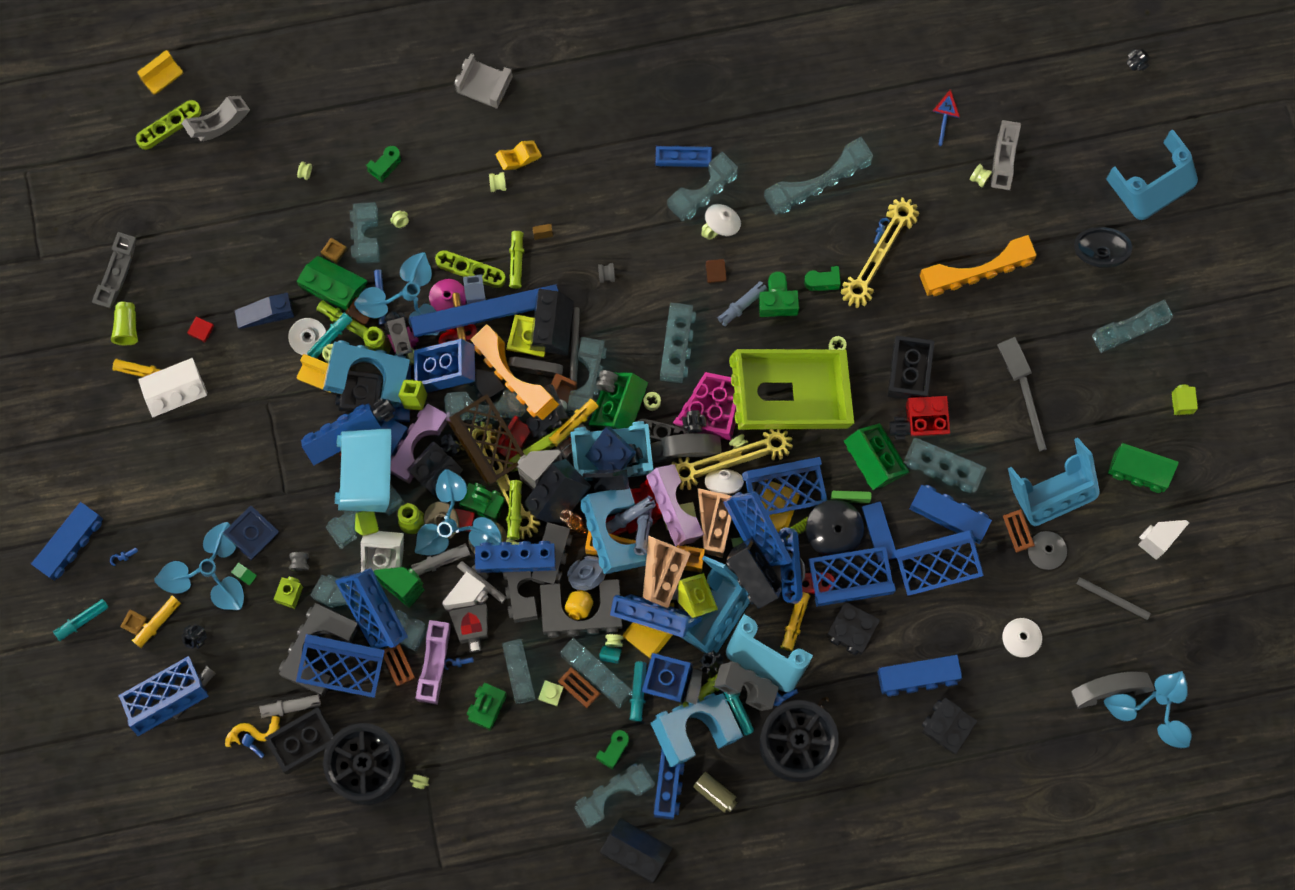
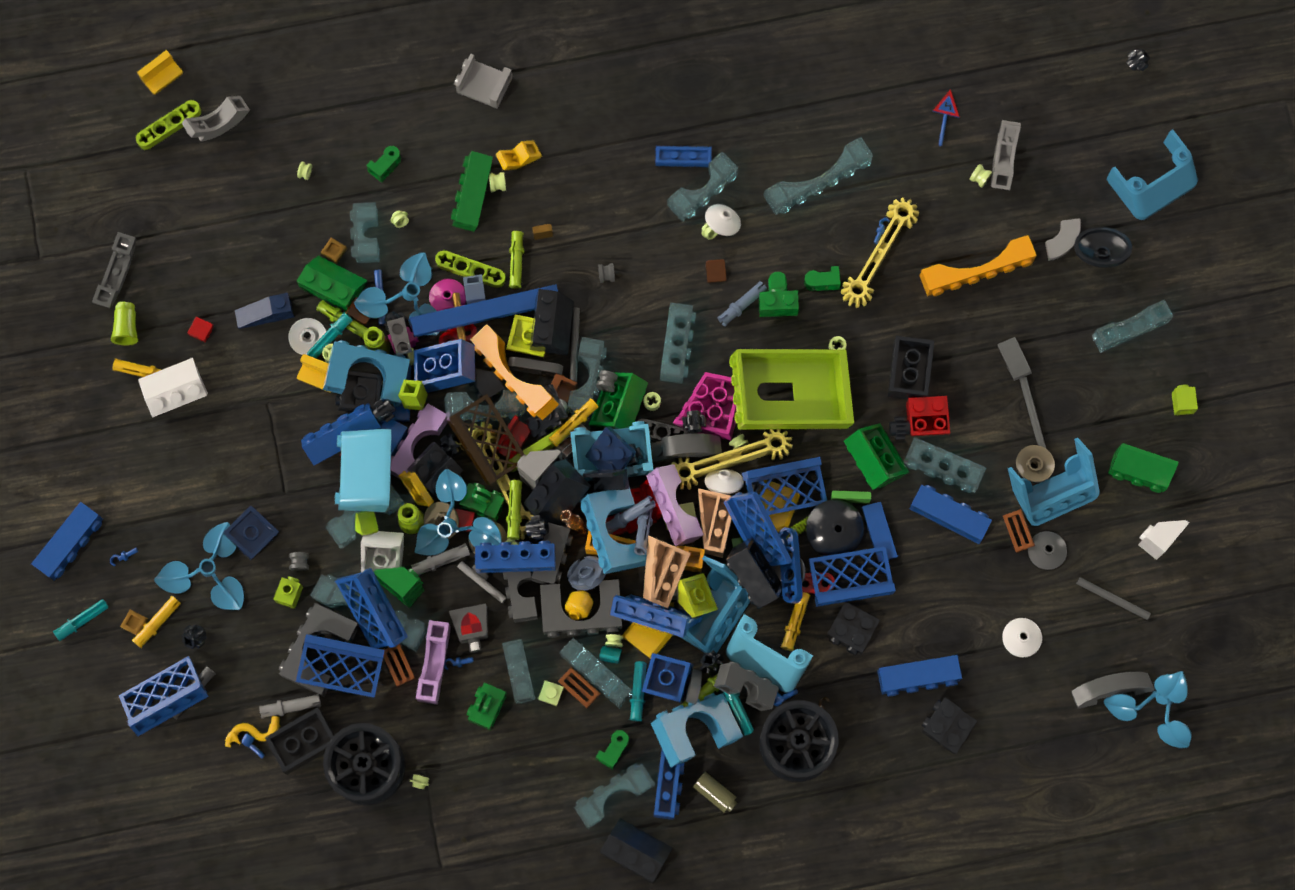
(243, 574): green piece -> none
(416, 488): none -> yellow tile
(466, 593): white slope -> none
(472, 191): none -> green brick
(537, 528): none -> black gear
(933, 546): blue fence -> none
(1038, 456): none -> dark tan dish
(1064, 240): none -> light grey tile

